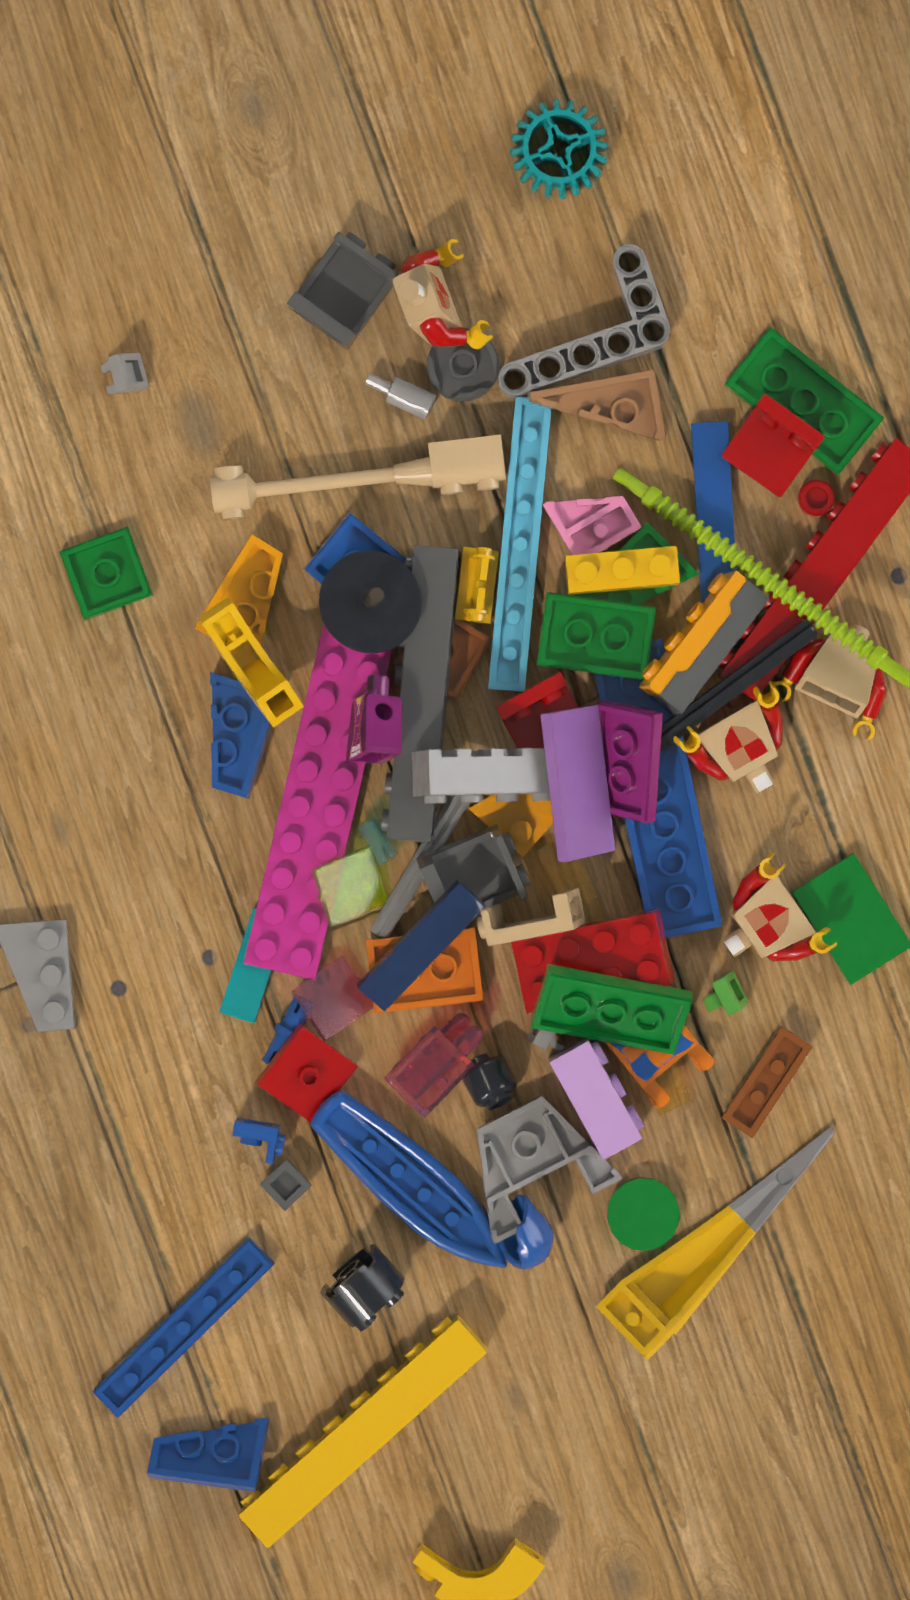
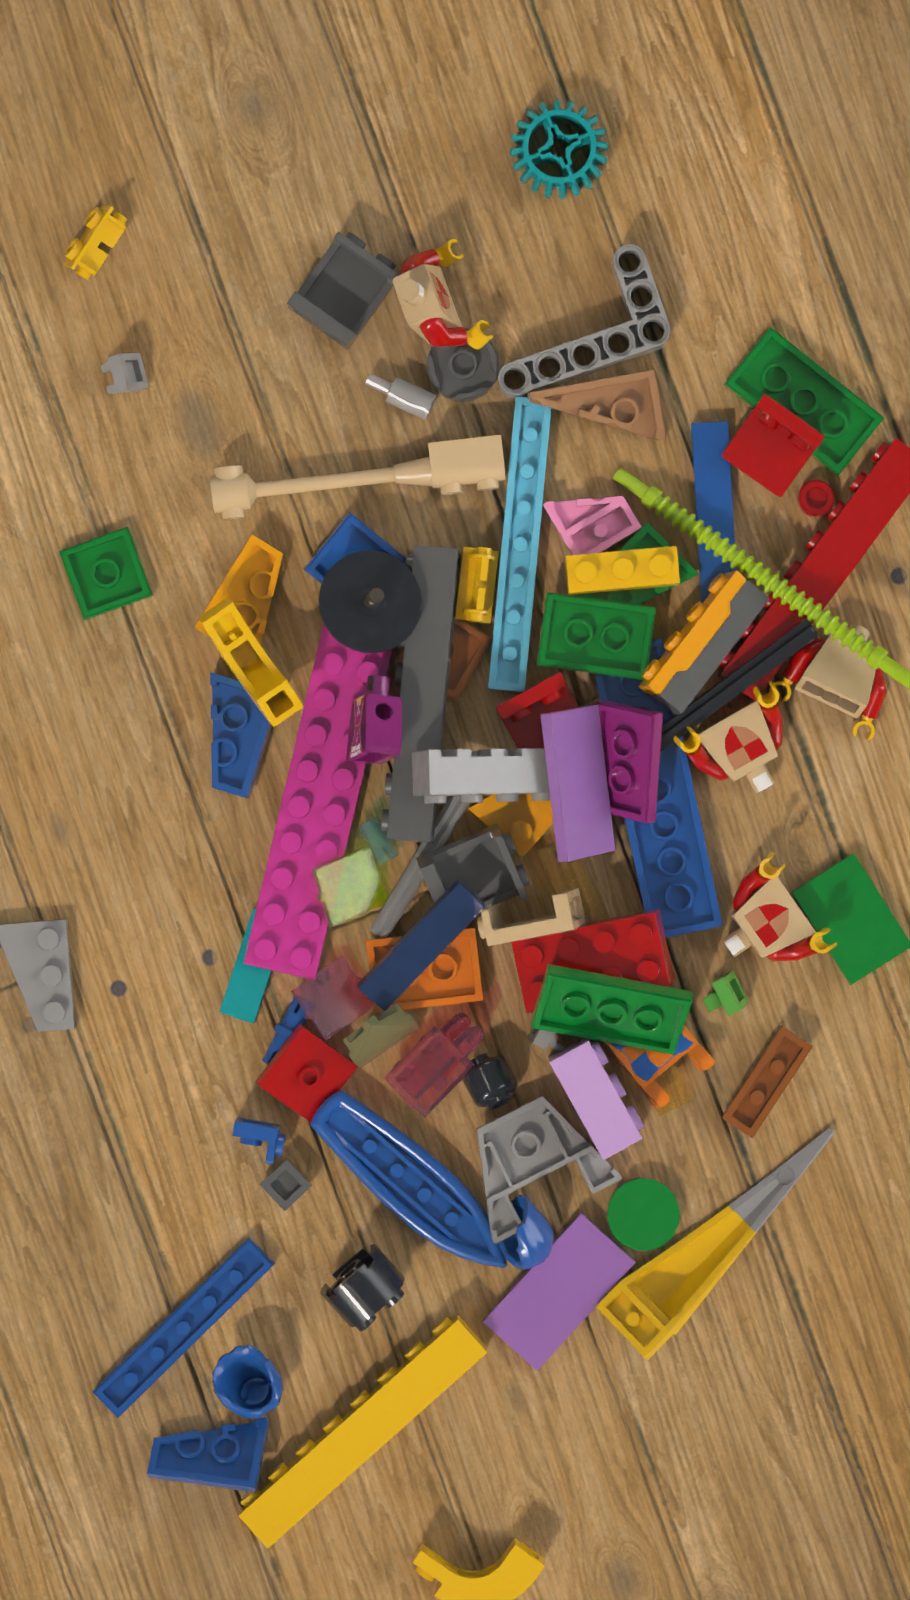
(100, 228): none -> yellow hinge
(247, 1382): none -> blue hair
(380, 1034): none -> olive slope
(559, 1292): none -> medium lavender tile

